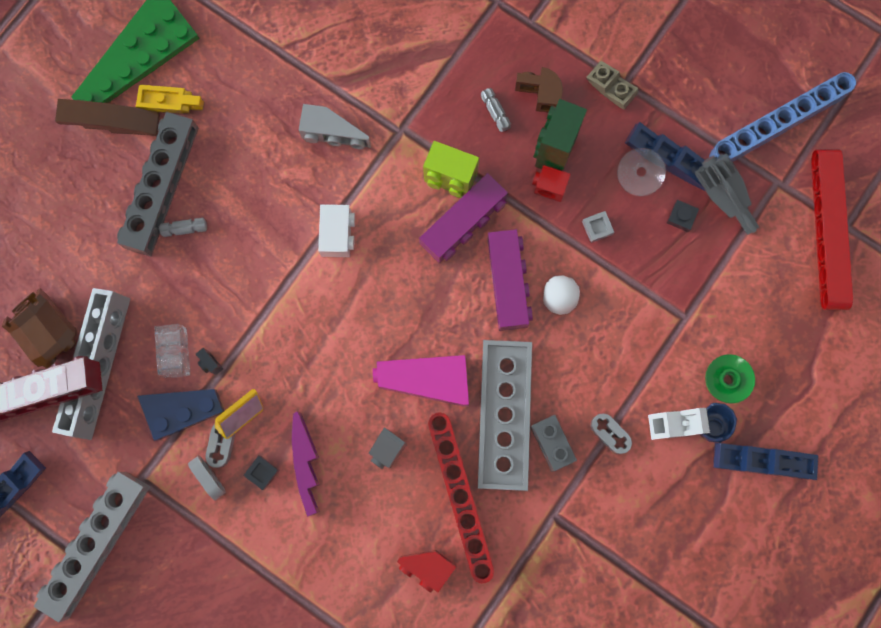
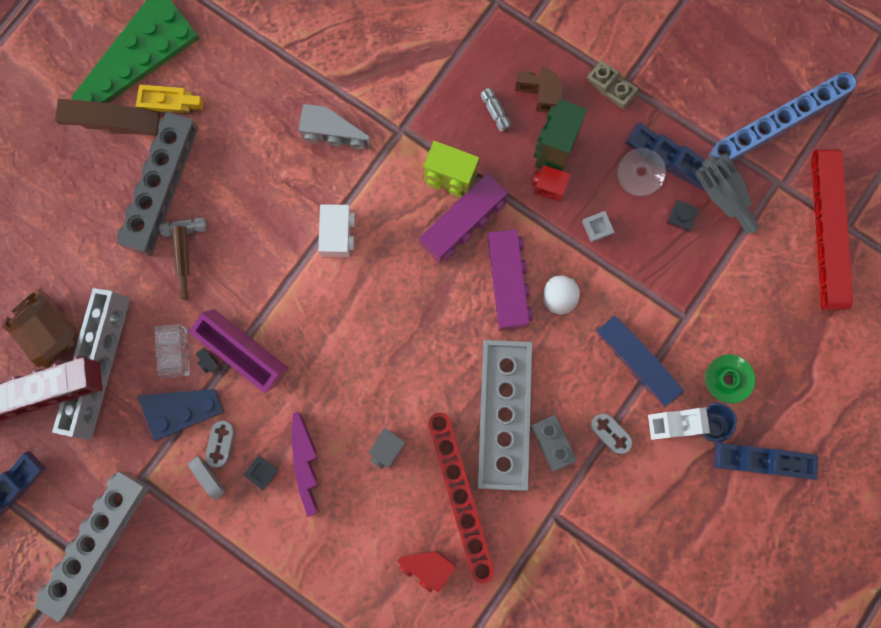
(181, 258): none -> reddish brown axle
(238, 350): none -> magenta brick
(239, 414): slope -> none
(429, 378): dark pink slope -> none
(640, 361): none -> dark blue slope

